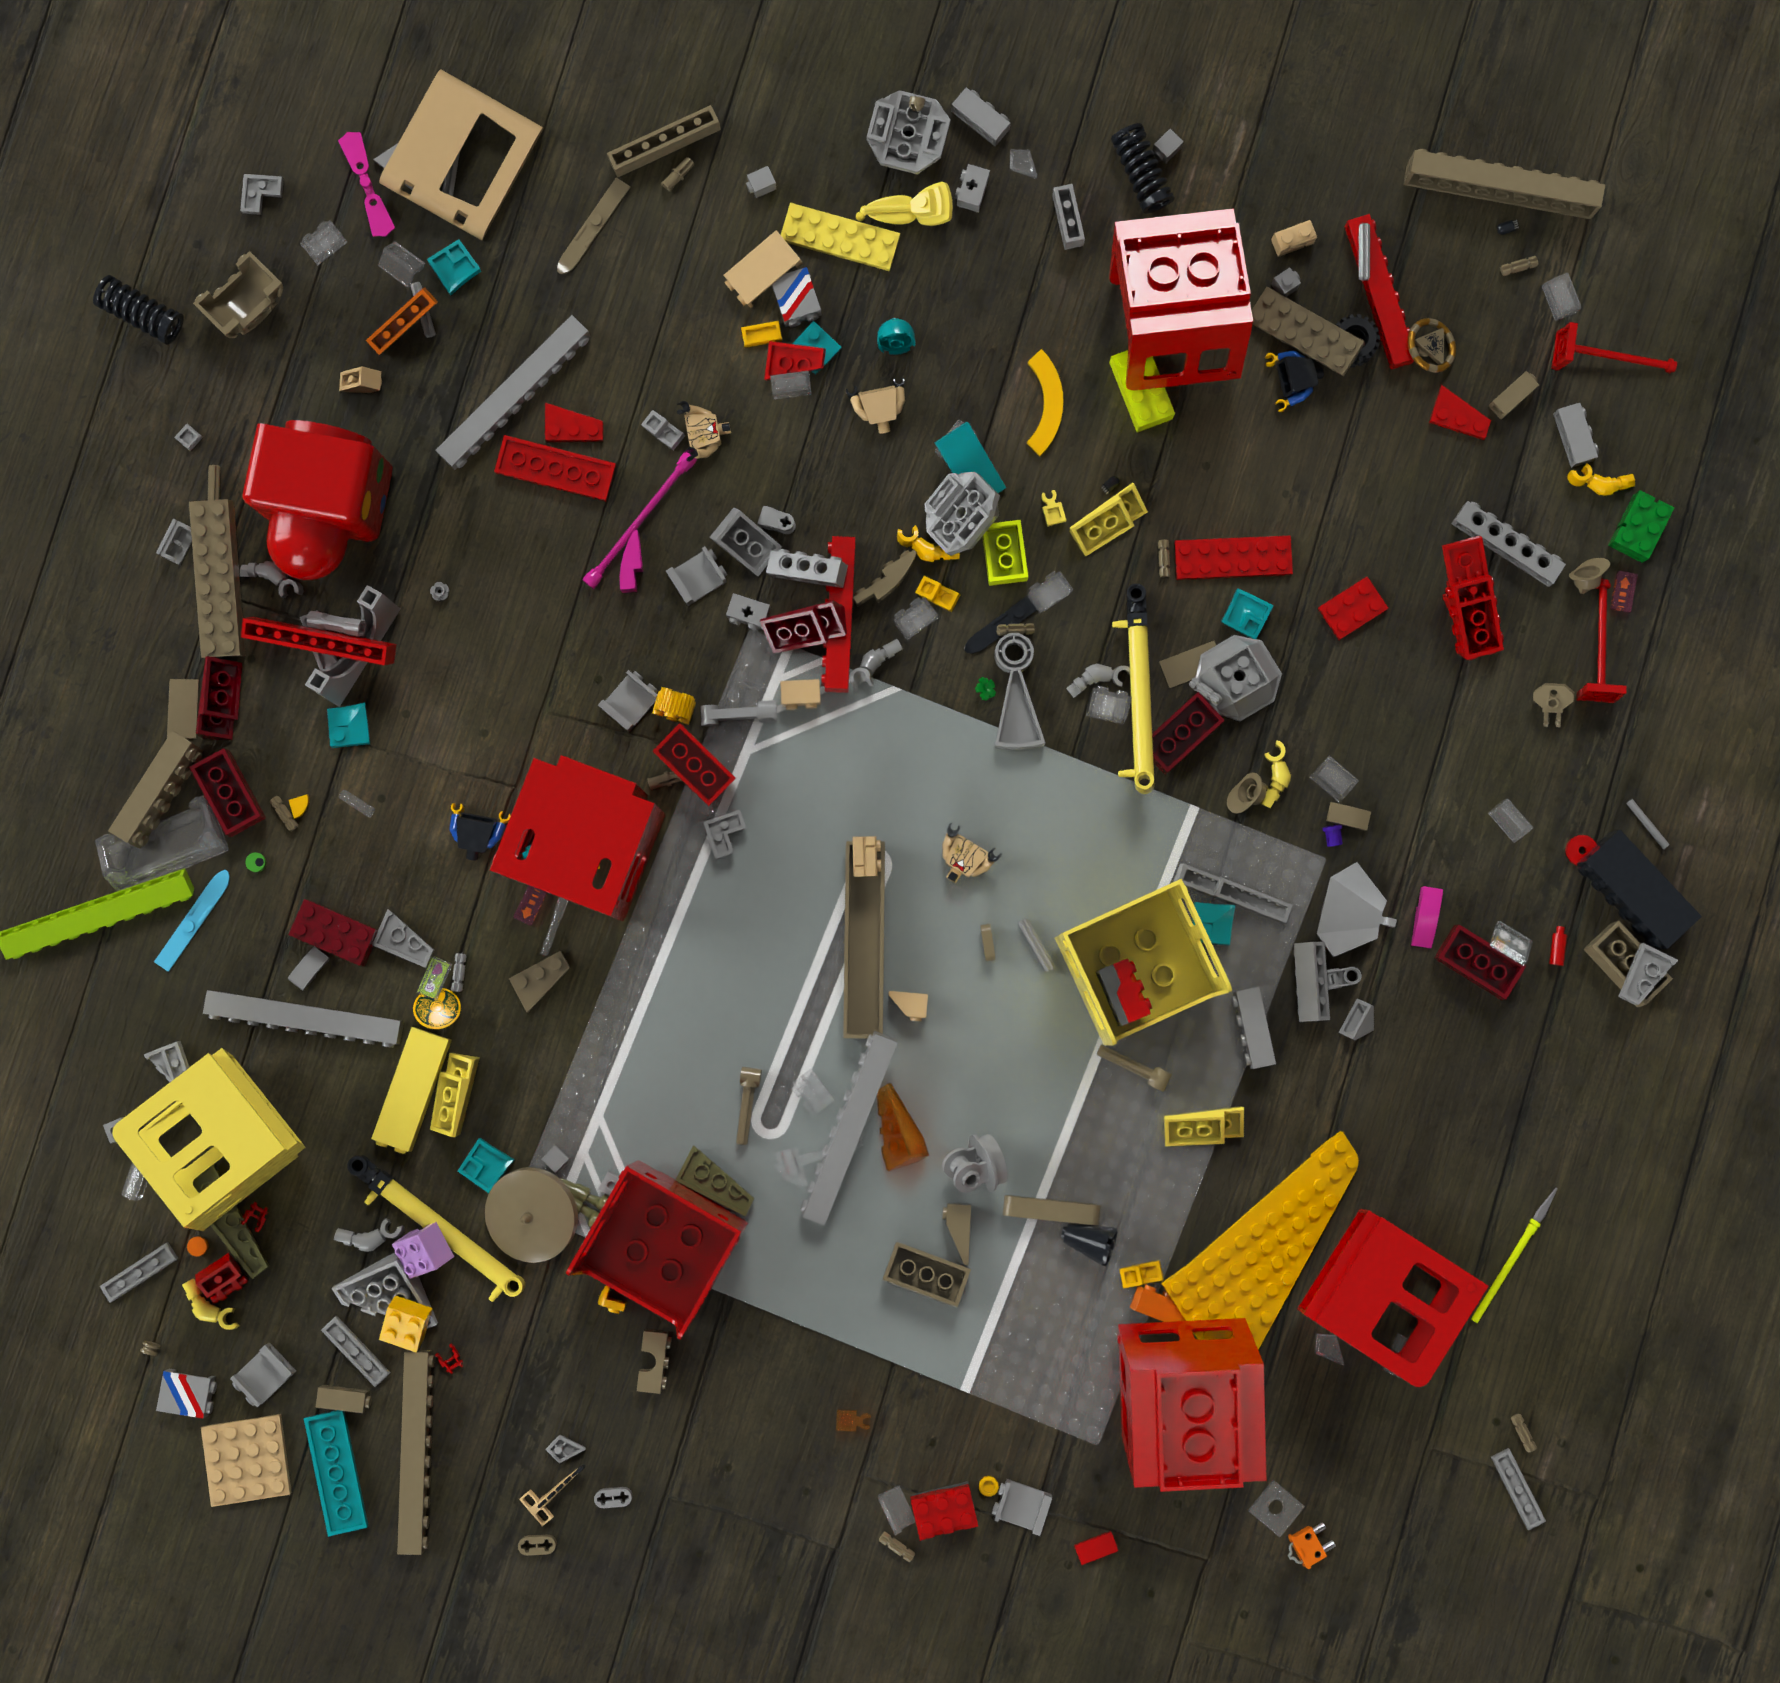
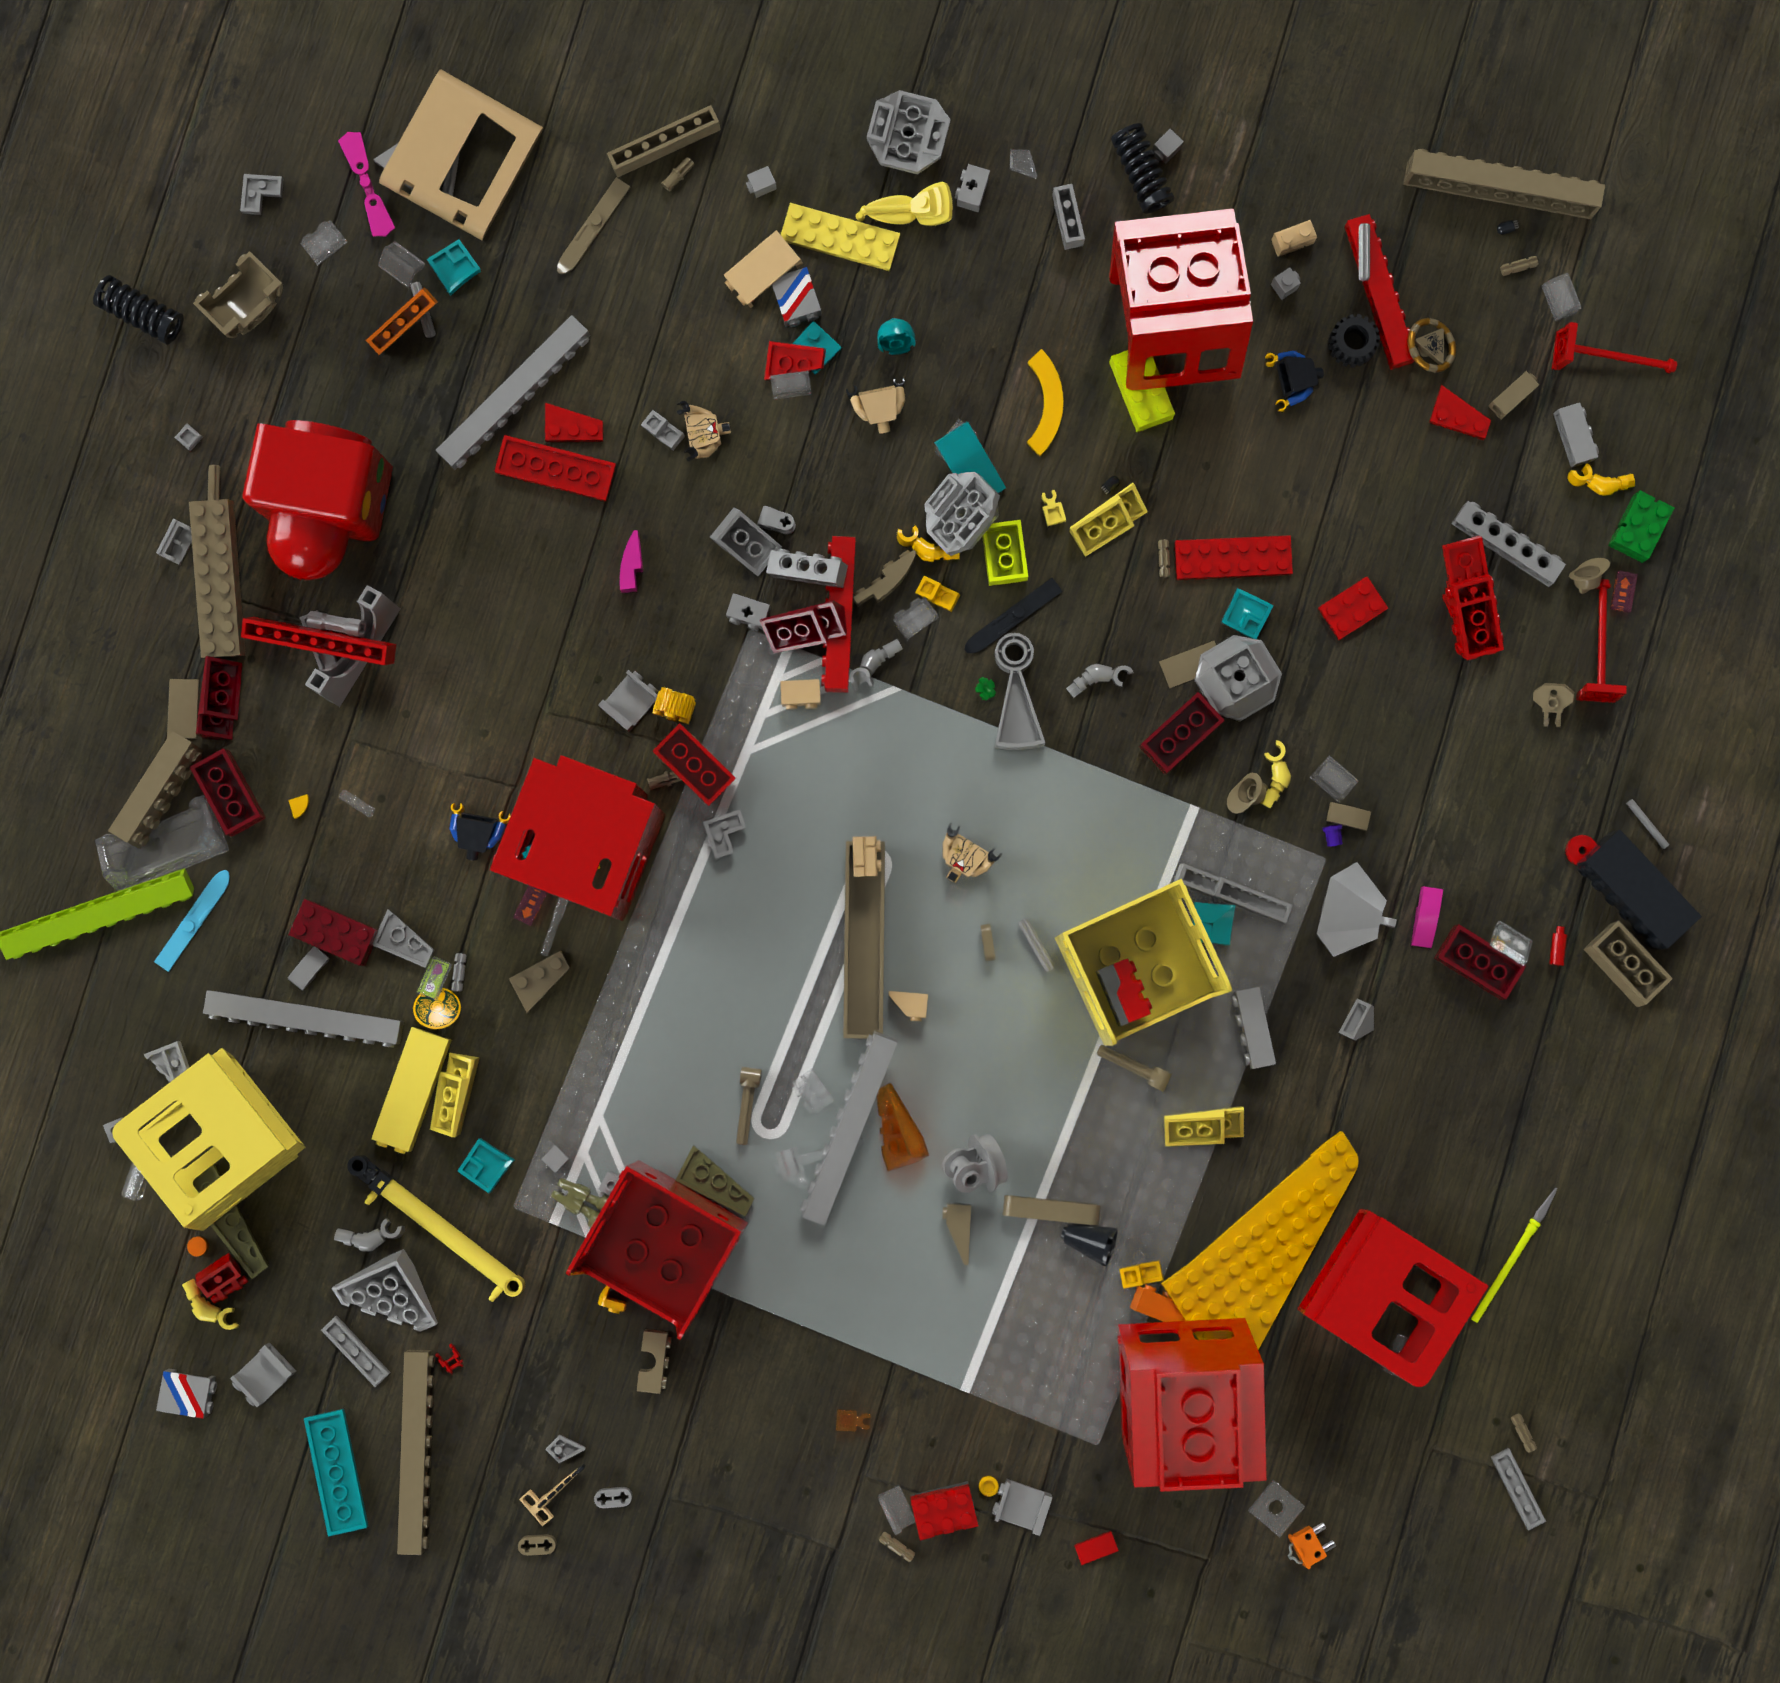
(139, 1272): light grey tile -> none
(150, 1348): dark tan bush -> none
(246, 1460): tan plate -> none
(256, 862): bright green tile -> none
(261, 1219): red piece -> none
(274, 574): light grey piece -> none
(283, 813): dark tan axle -> none
(343, 1399): dark tan brick -> none
(348, 726): teal plate -> none
(360, 380): tan slope -> none
(405, 1323): yellow brick -> none
(422, 1250): lavender piece -> none
(444, 591): light grey plate -> none
(531, 1214): dark tan container -> none
(594, 576): dark pink hose -> none
(697, 576): light grey panel -> none
(761, 334): yellow tile -> none
(765, 712): light grey piece -> none
(916, 103): dark tan hinge -> none
(926, 1274): dark tan brick -> none
(981, 116): light grey brick -> none
(1028, 629): dark tan axle -> none
(1049, 592): clear brick -> none
(1108, 705): clear brick -> none
(1140, 689): light yellow piece -> none
(1205, 691): light grey axle -> none
(1306, 331): dark tan plate -> none
(1311, 981): light grey brick -> none
(1328, 1347): clear piece -> none
(1339, 977): light grey piece -> none
(1510, 820): clear brick -> none
(1645, 972): light grey wing -> none

